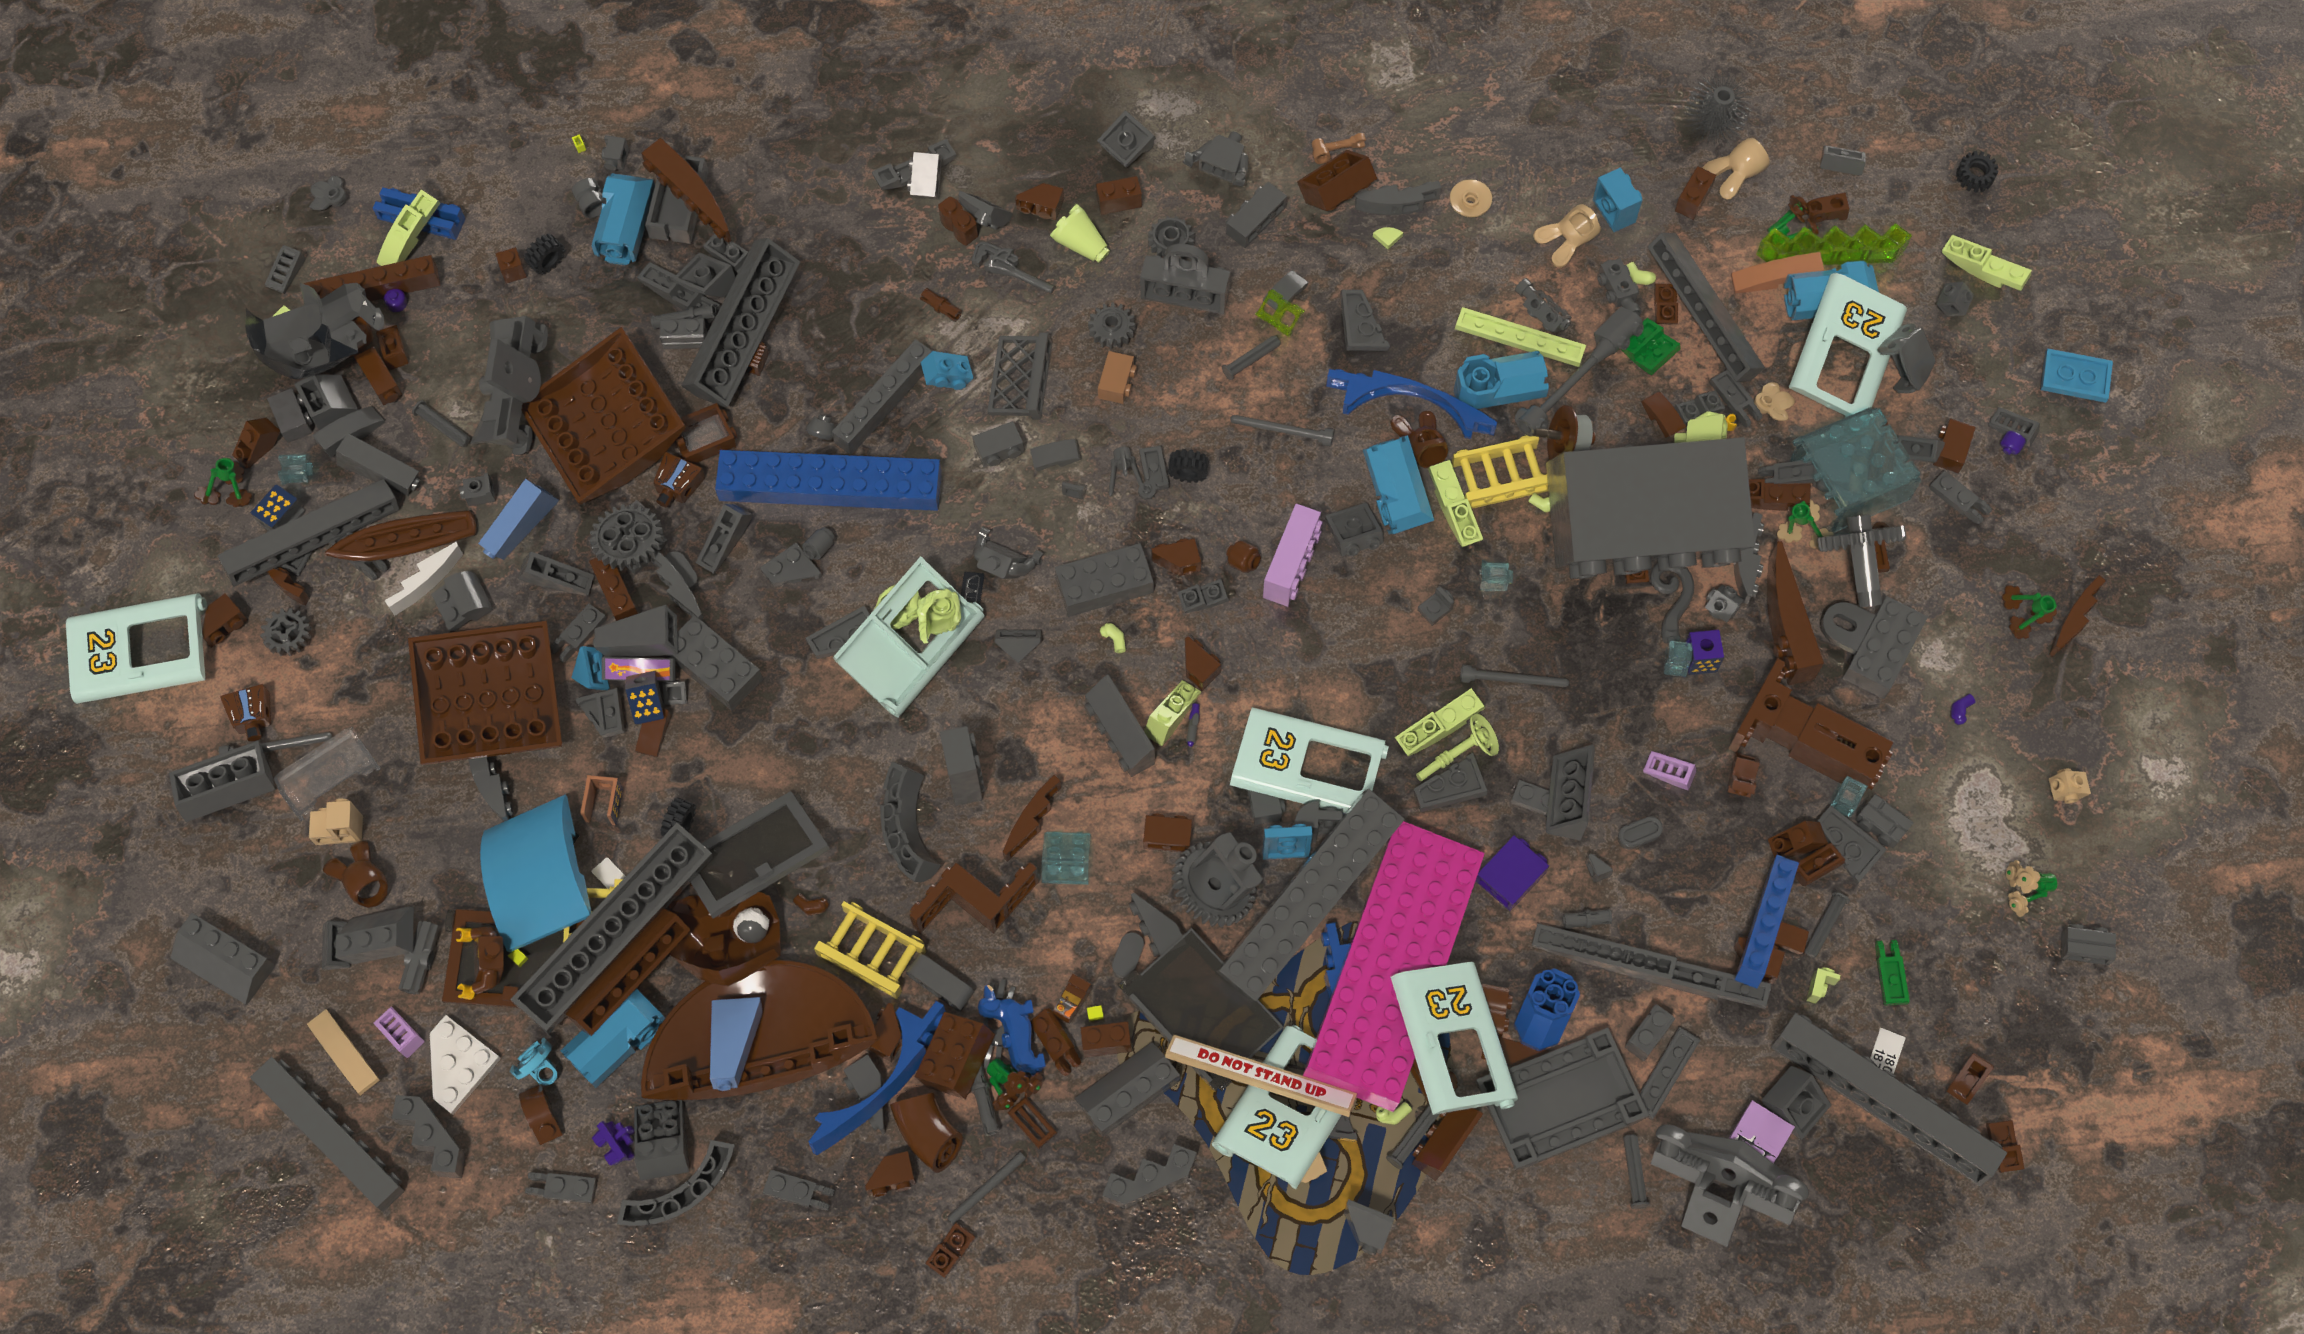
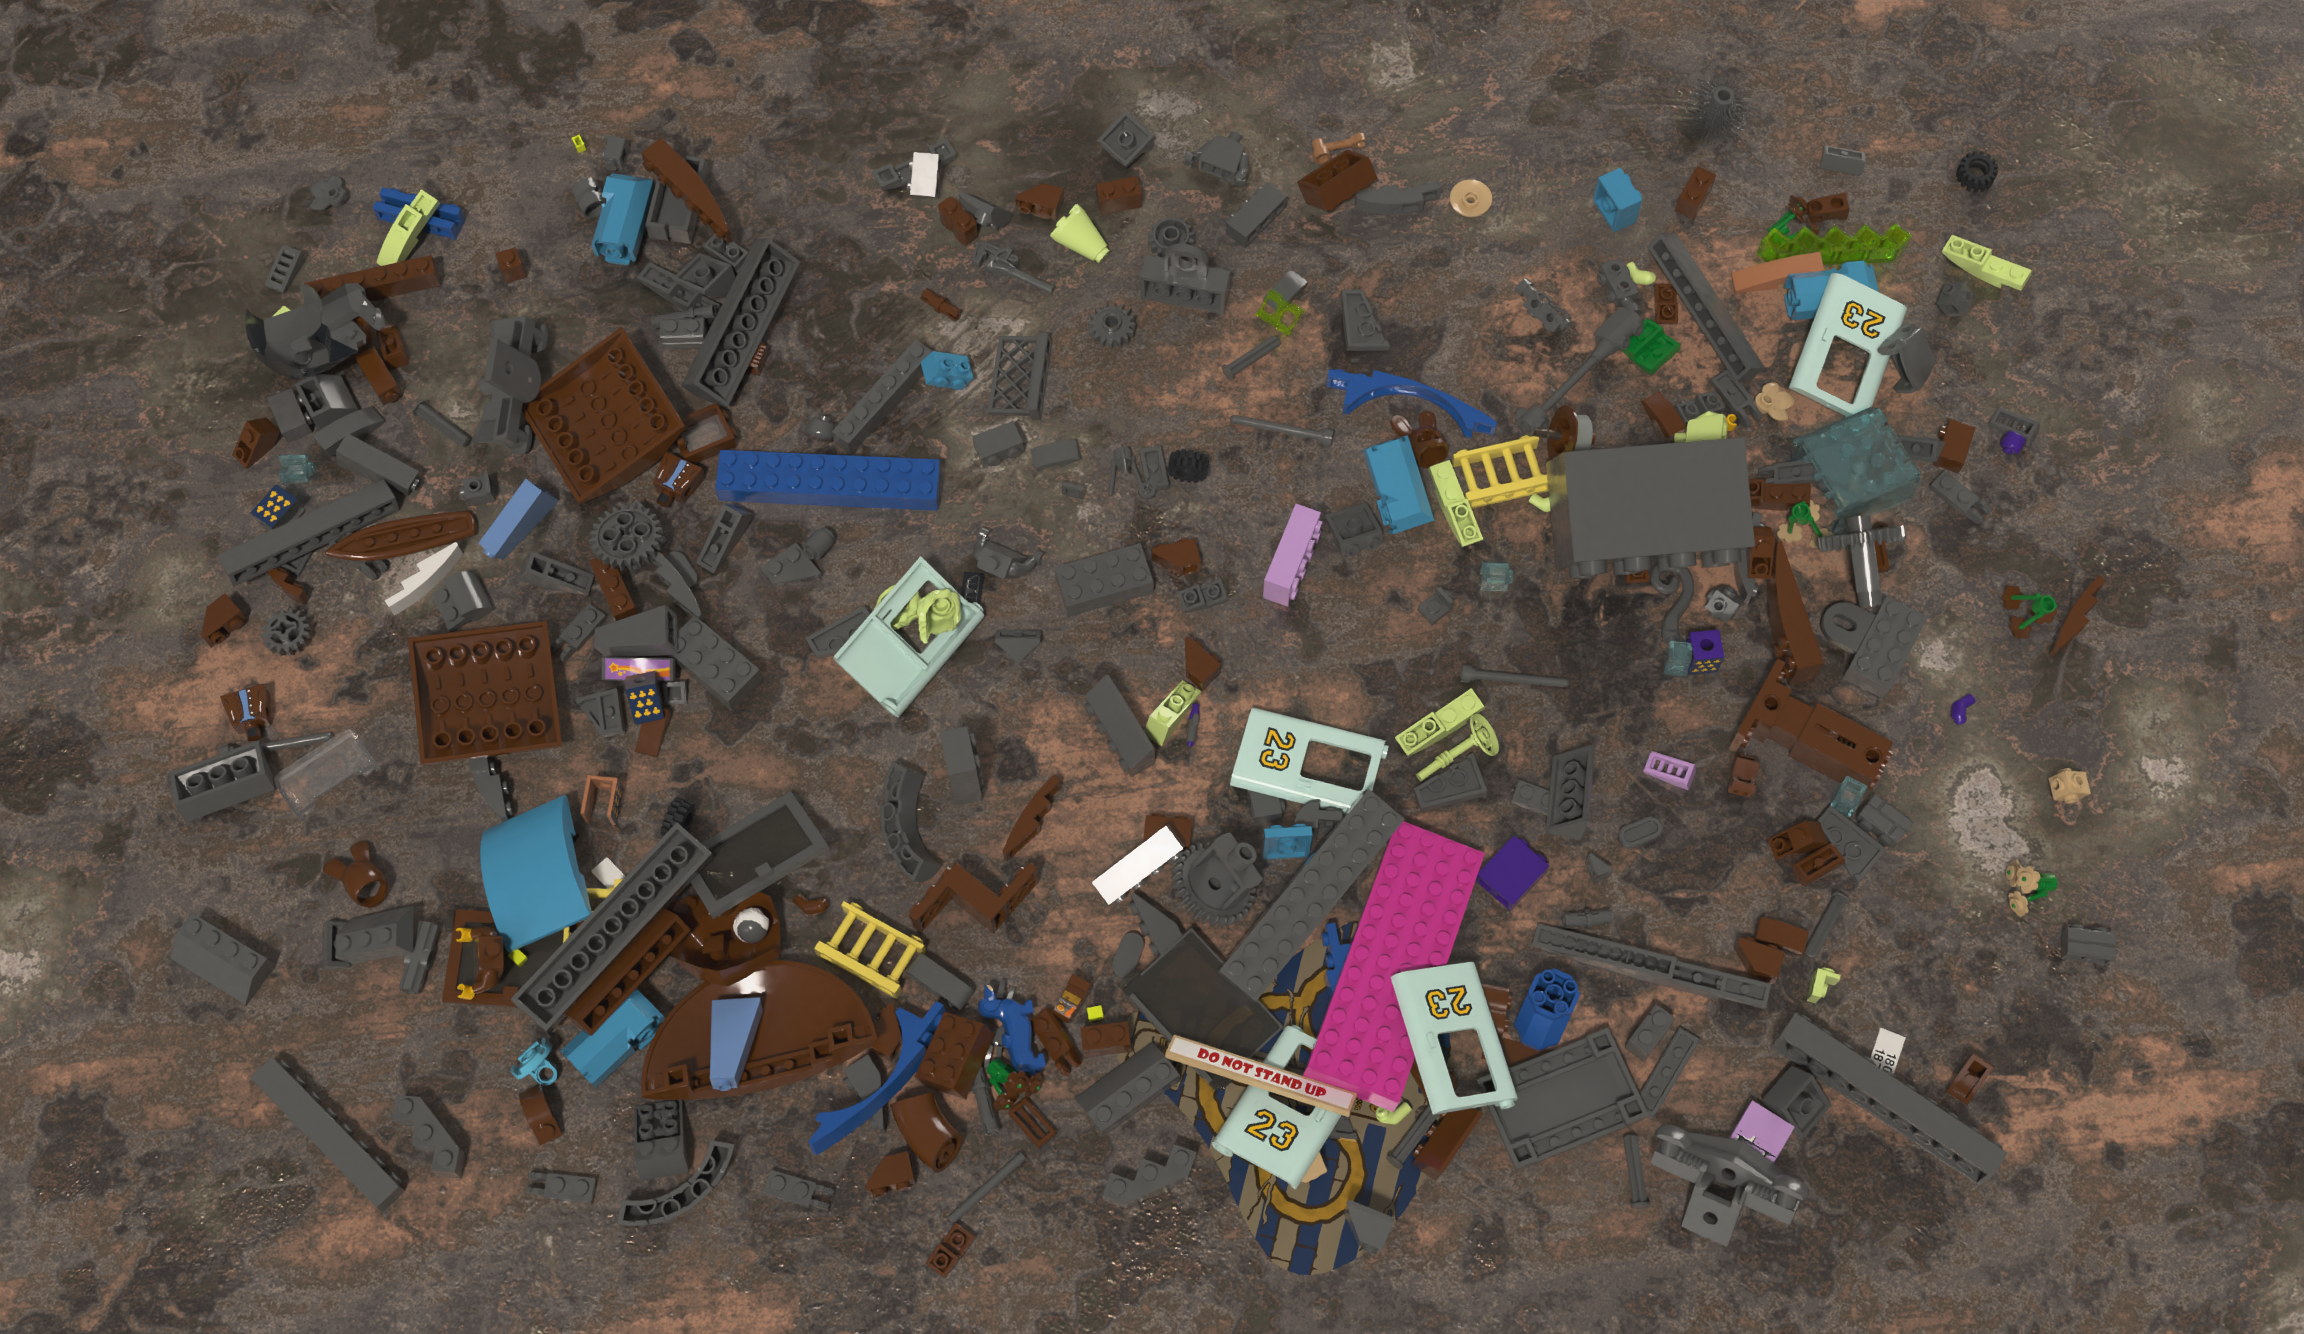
(102, 654): light aqua piece -> none
(230, 473): plant -> none
(336, 823): tan brick -> none
(343, 1052): tan slope -> none
(395, 300): dark purple piece -> none
(409, 1042): lavender slope -> none
(457, 1063): white plate -> none
(544, 254): black tyre -> none
(589, 669): dark azure slope -> none
(618, 1140): dark purple hips -> none
(1066, 858): clear light blue bracket -> none
(1116, 377): medium nougat brick -> none
(1116, 634): yellowish green arm -> none
(1138, 864): none -> brick
(1243, 556): reddish brown head -> none
(1387, 236): yellowish green tile -> none
(1501, 380): dark azure brick -> none
(1520, 336): yellowish green plate -> none
(1576, 227): tan piece -> none
(1745, 161): tan piece -> none
(1761, 556): none -> reddish brown slope
(1766, 921): blue brick -> none
(1892, 975): green hinge -> none
(2004, 1134): reddish brown slope -> none
(2076, 375): dark azure plate -> none

